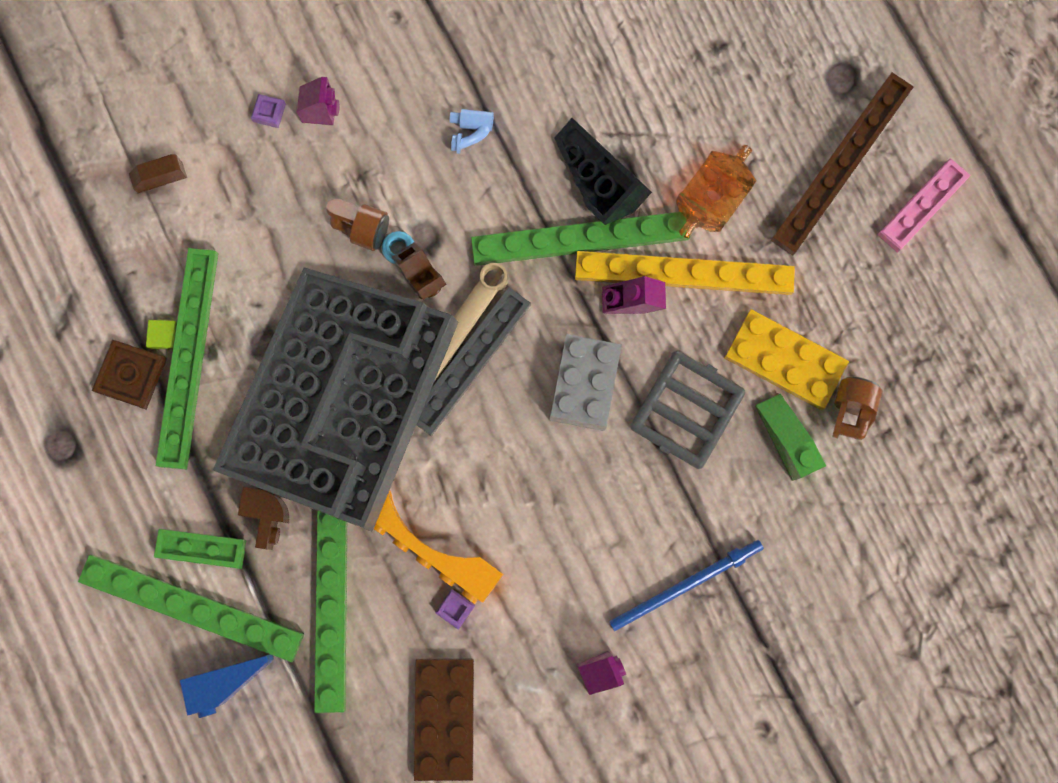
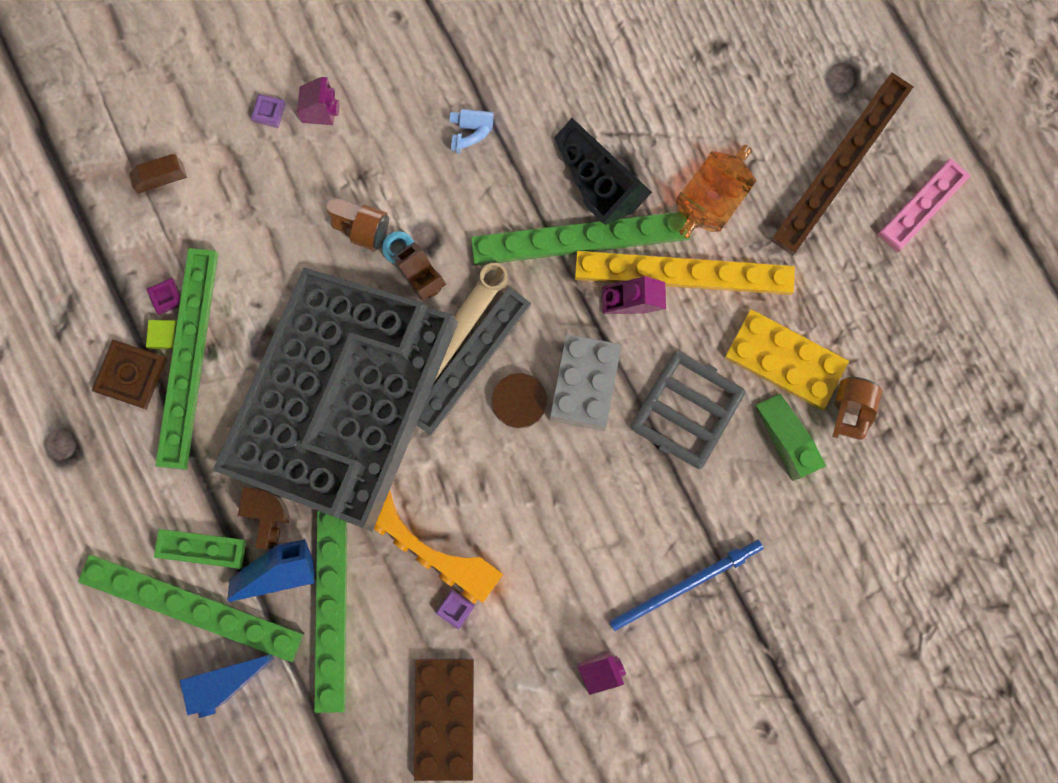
(164, 296): none -> magenta tile
(277, 570): none -> blue slope
(519, 400): none -> reddish brown tile

